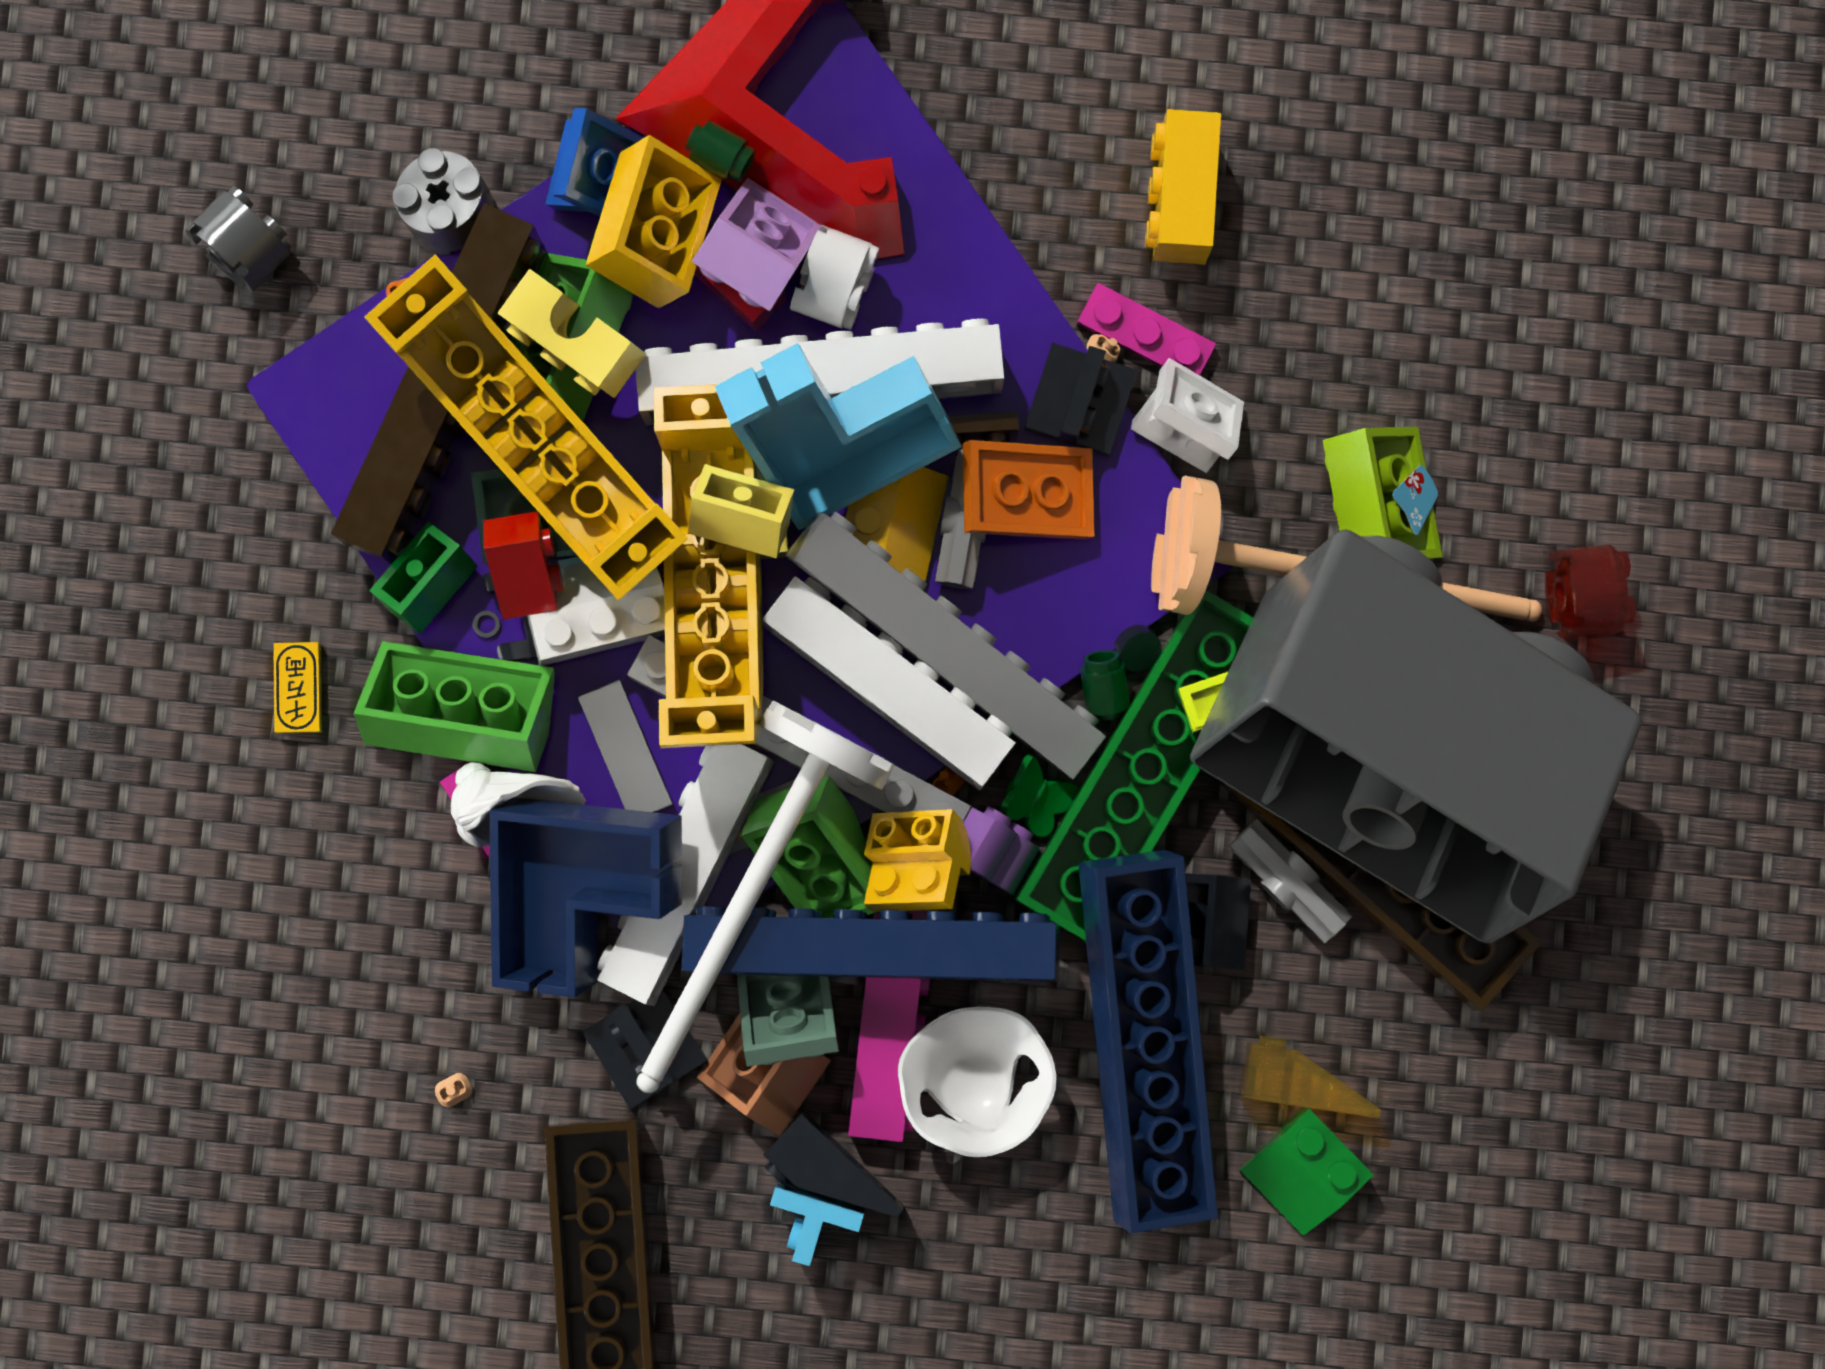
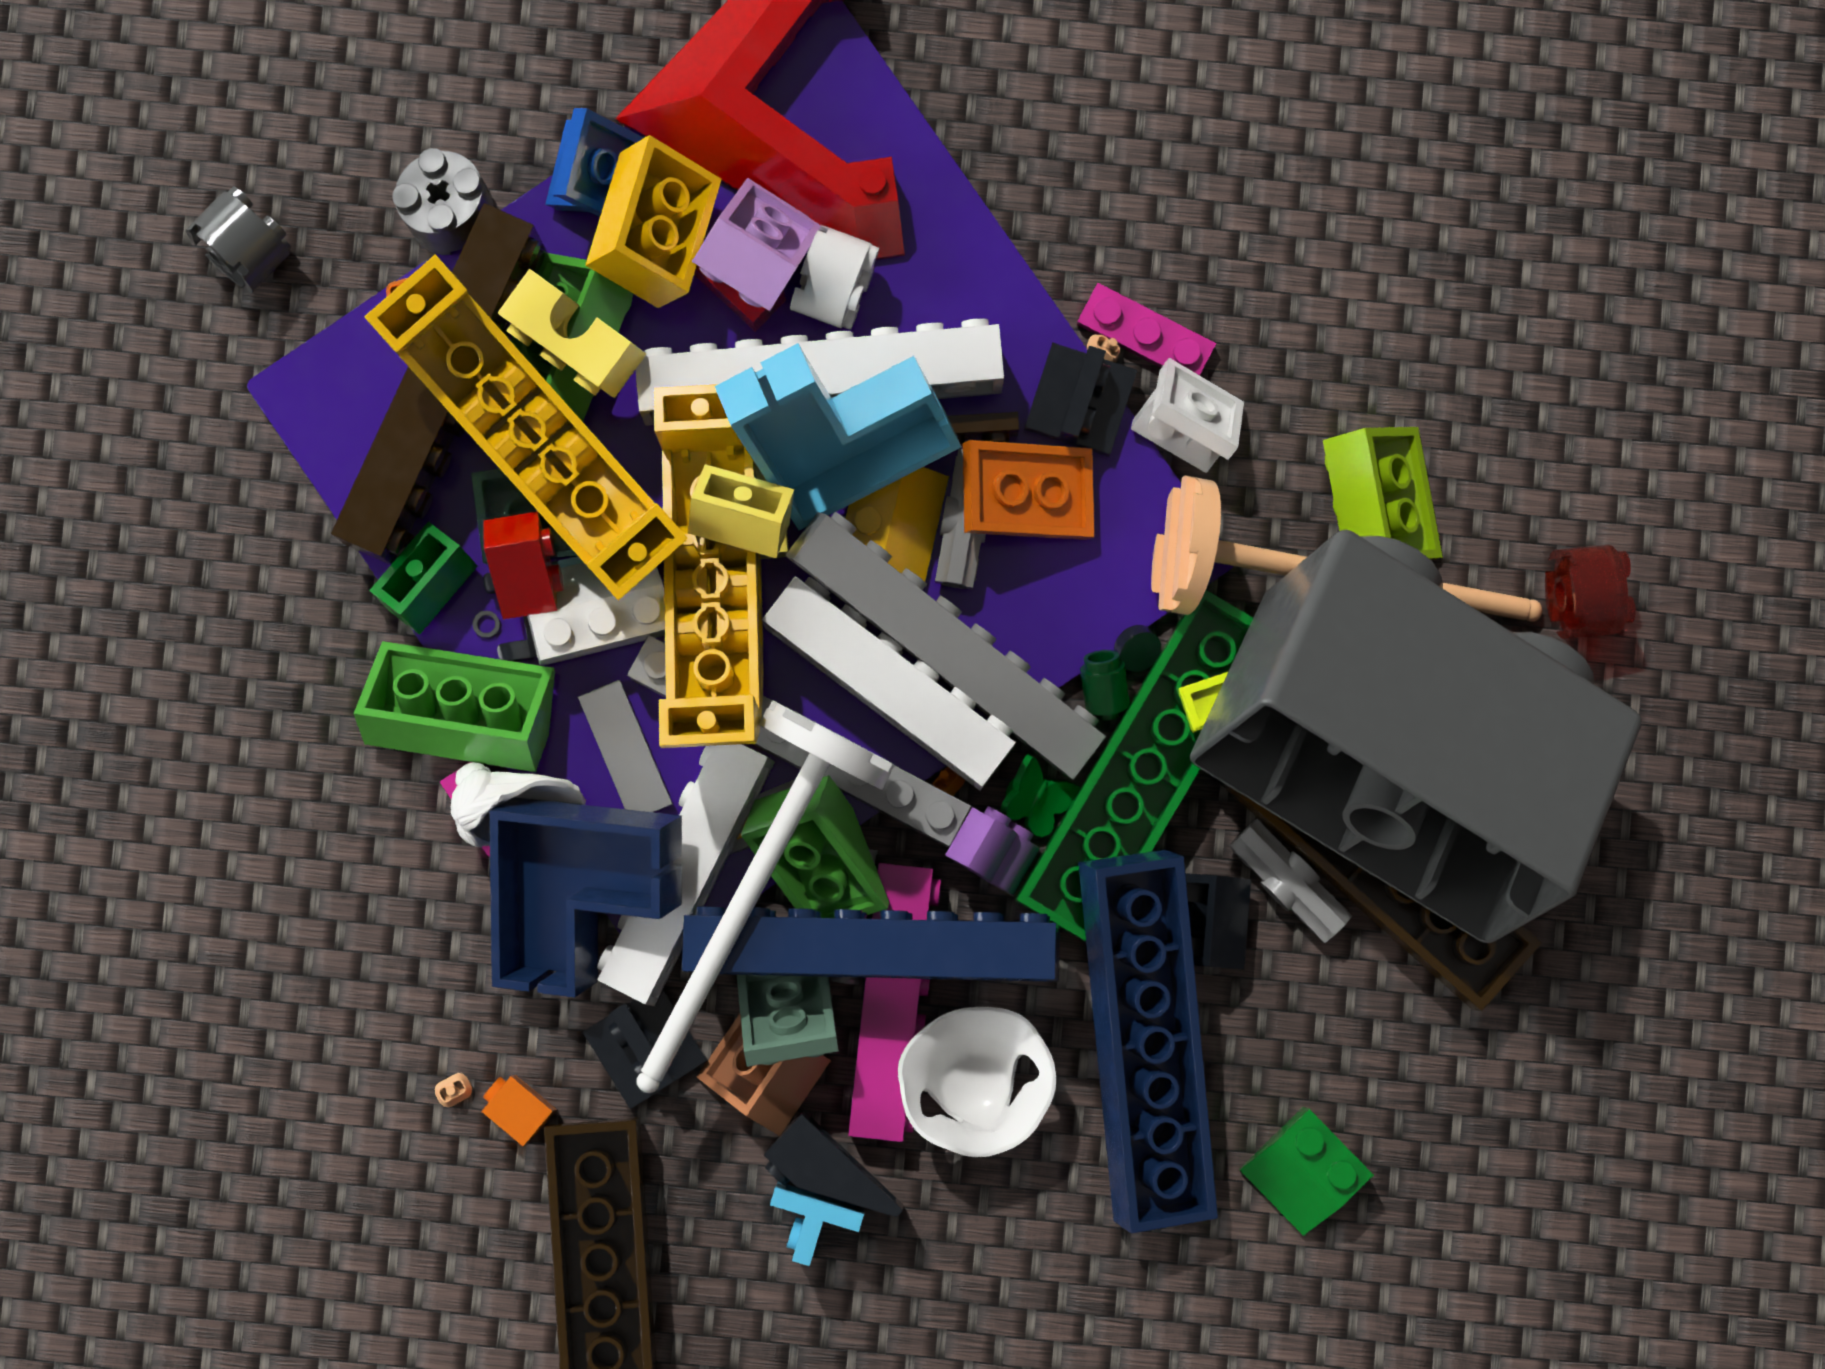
(297, 688): yellow tile -> none
(517, 1108): none -> orange brick
(720, 151): dark green brick -> none
(916, 860): yellow brick -> none
(1183, 186): yellow brick -> none
(1291, 1078): clear yellow slope -> none
(1416, 497): medium azure sticker -> none

